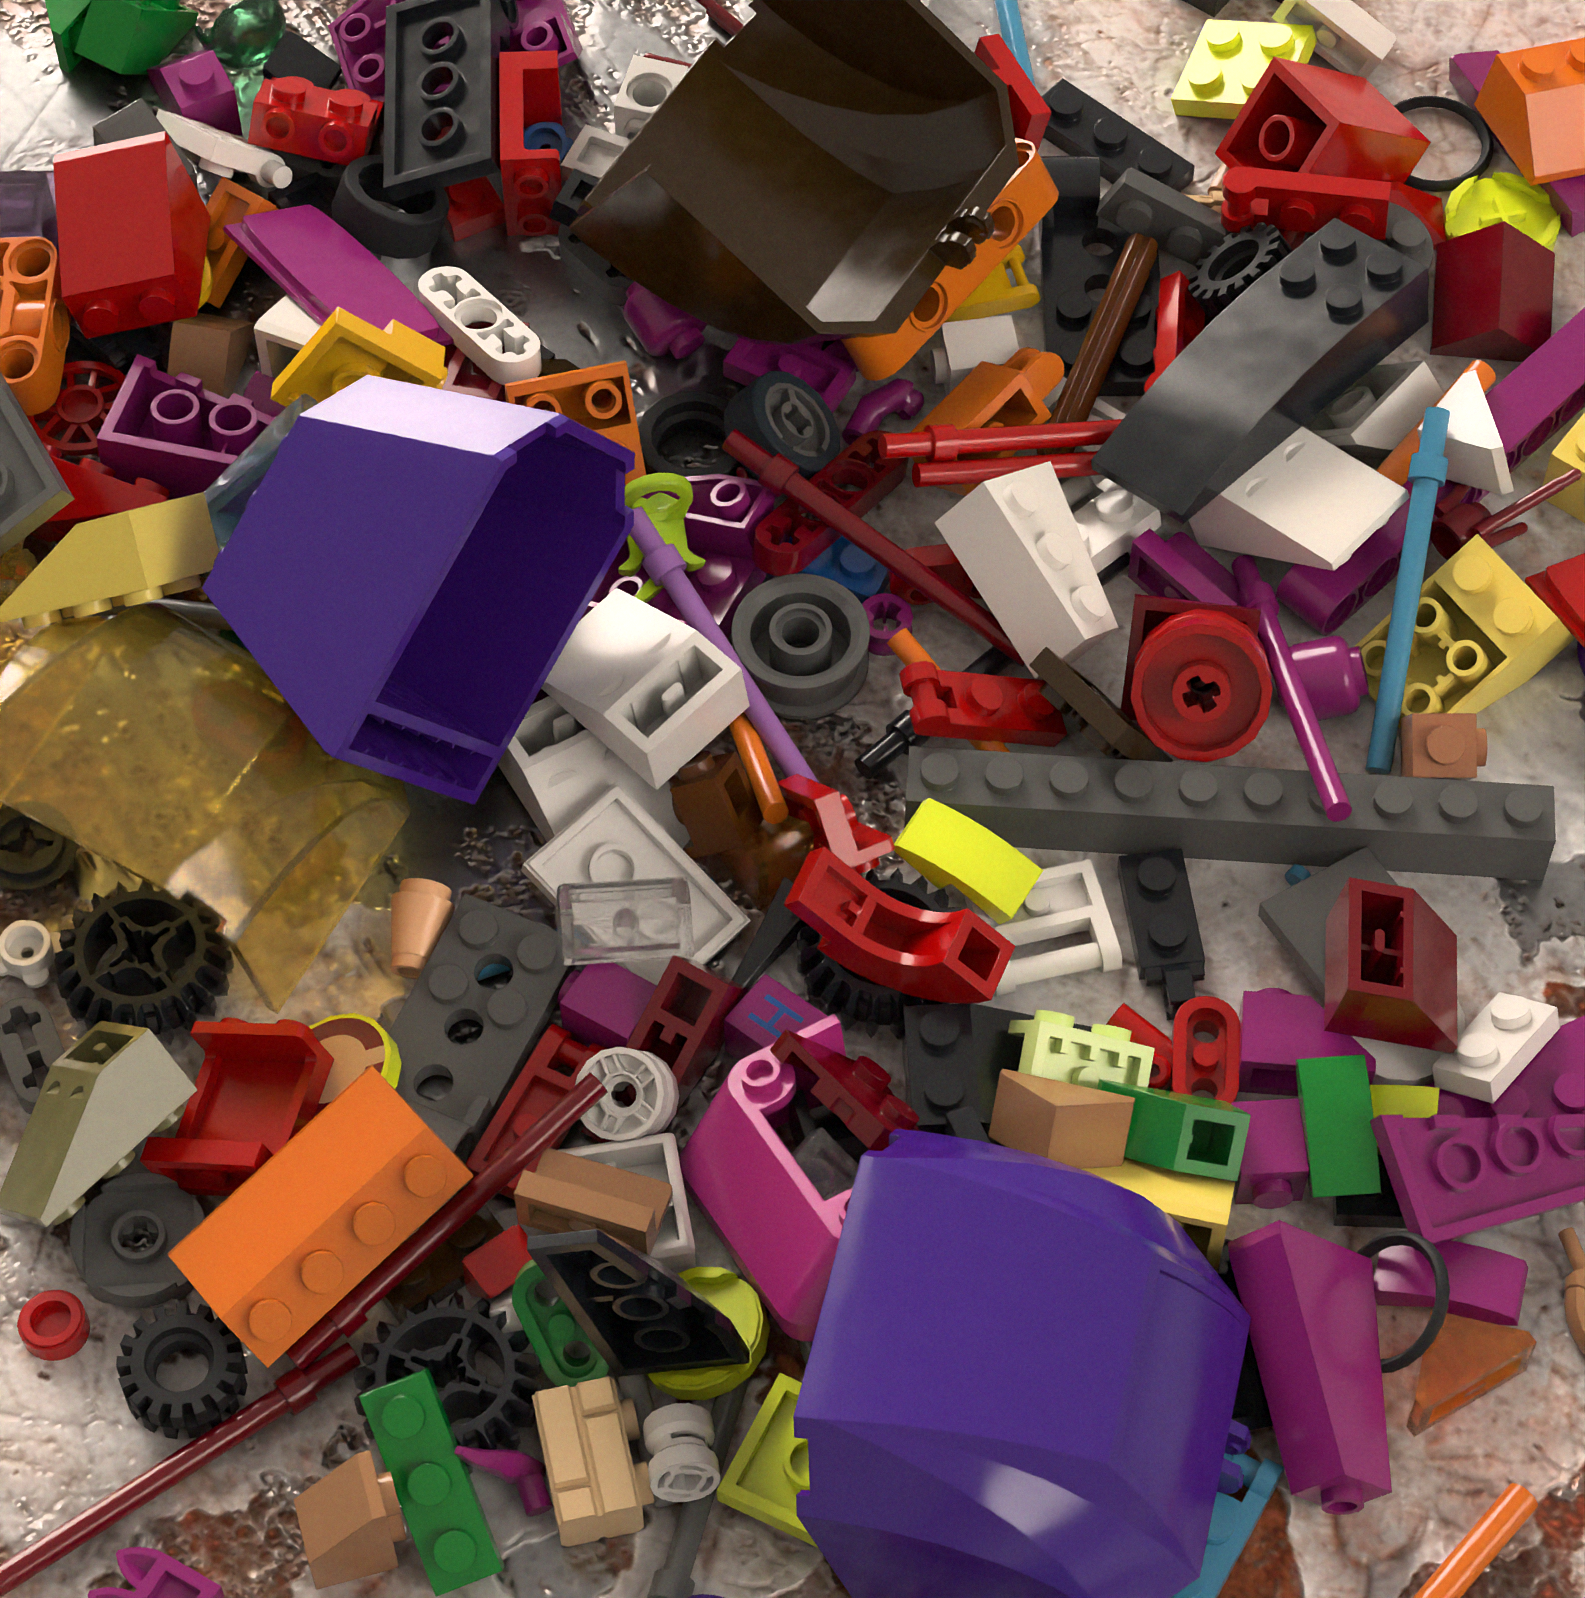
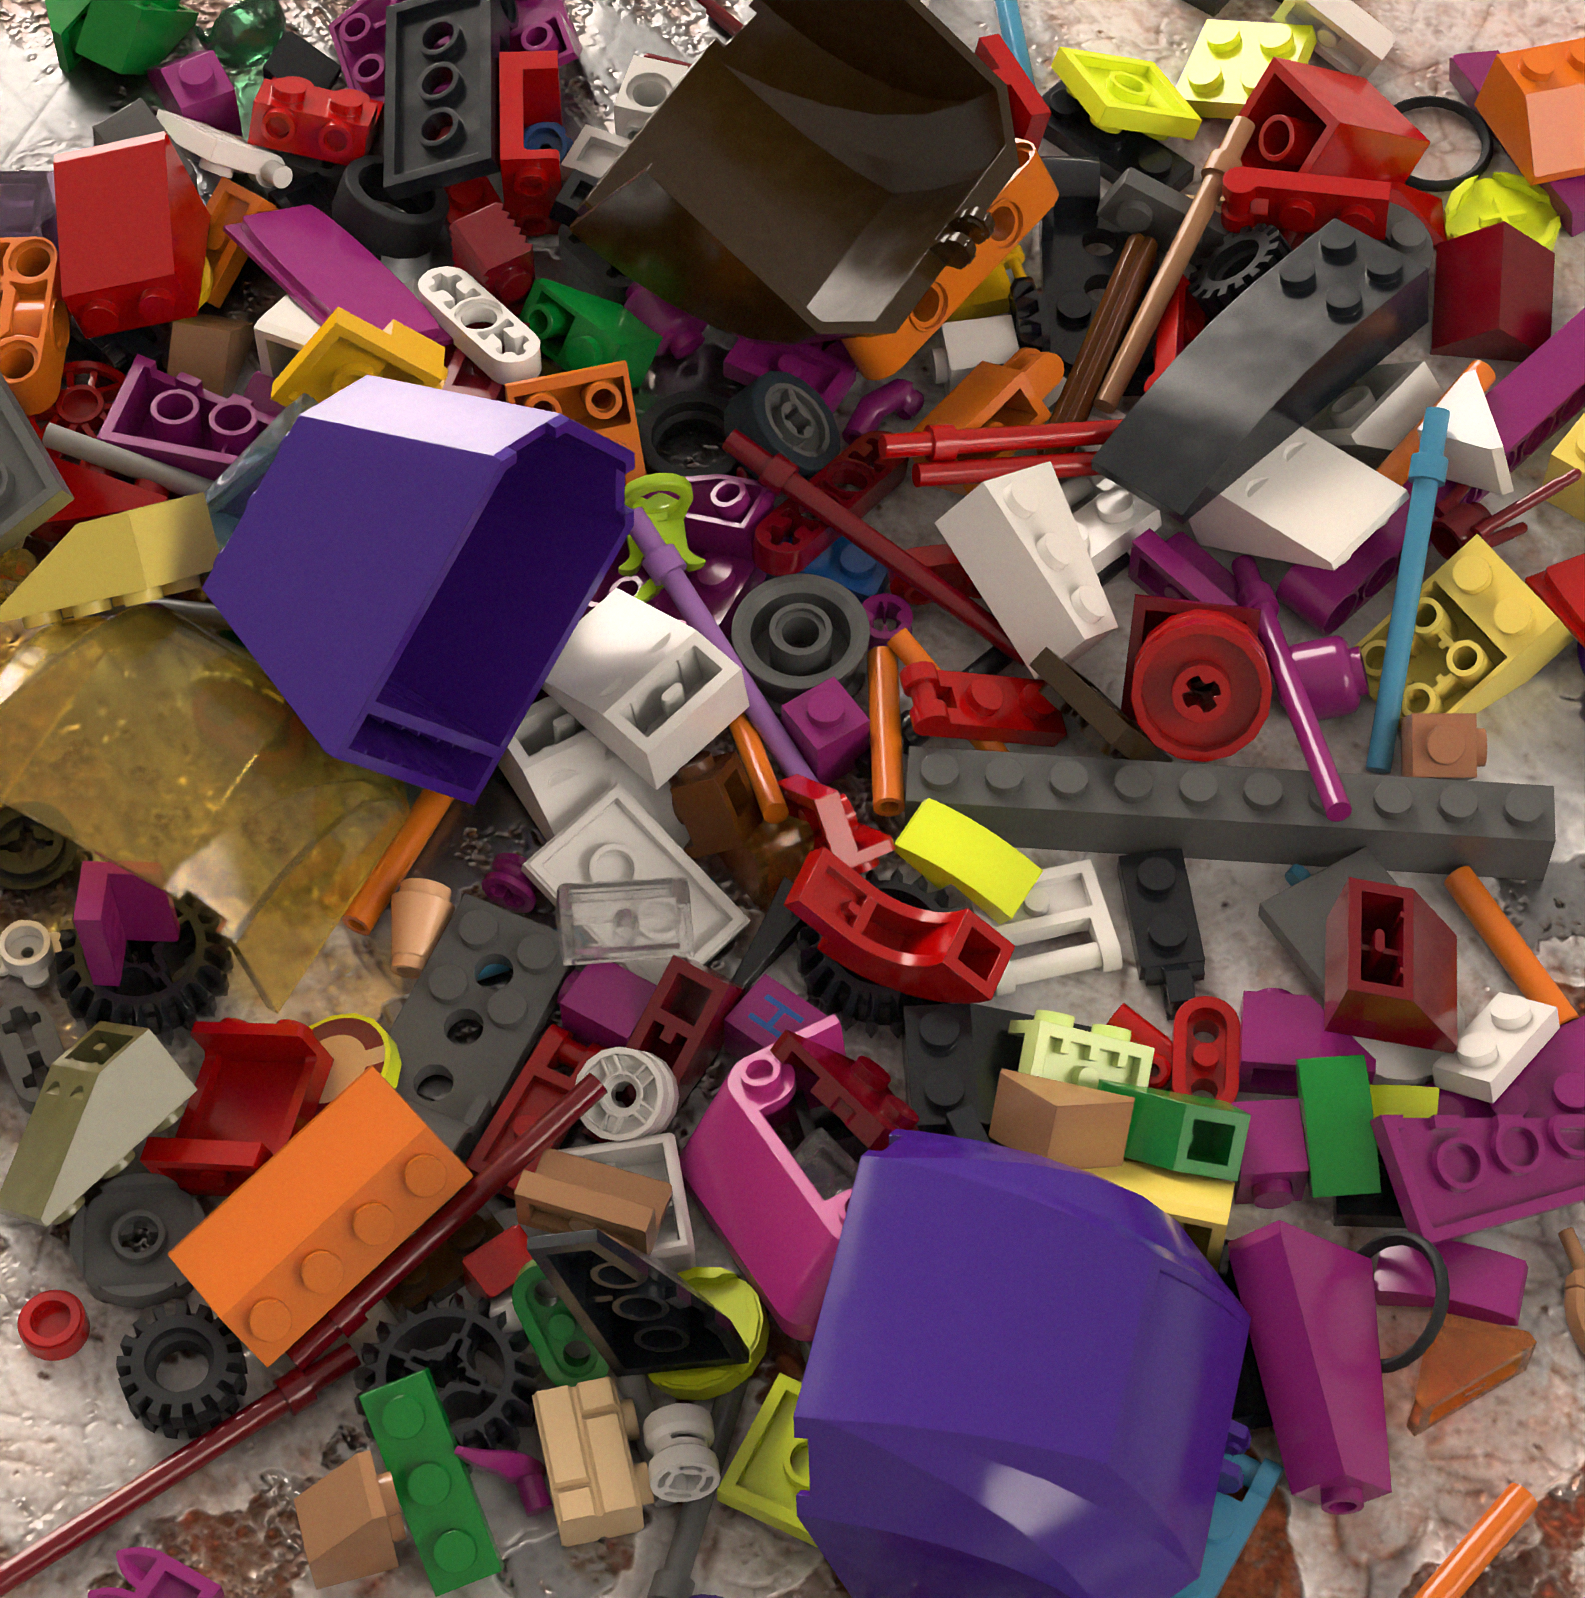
(115, 909): none -> magenta panel
(123, 460): none -> light grey bar
(396, 862): none -> orange piece
(495, 255): none -> dark red brick
(509, 885): none -> magenta bush
(588, 330): none -> green slope
(827, 729): none -> magenta brick
(885, 732): none -> orange piece
(1029, 314): none -> black gear
(1126, 94): none -> neon yellow plate
(1174, 264): none -> medium nougat bar
(1506, 942): none -> orange piece

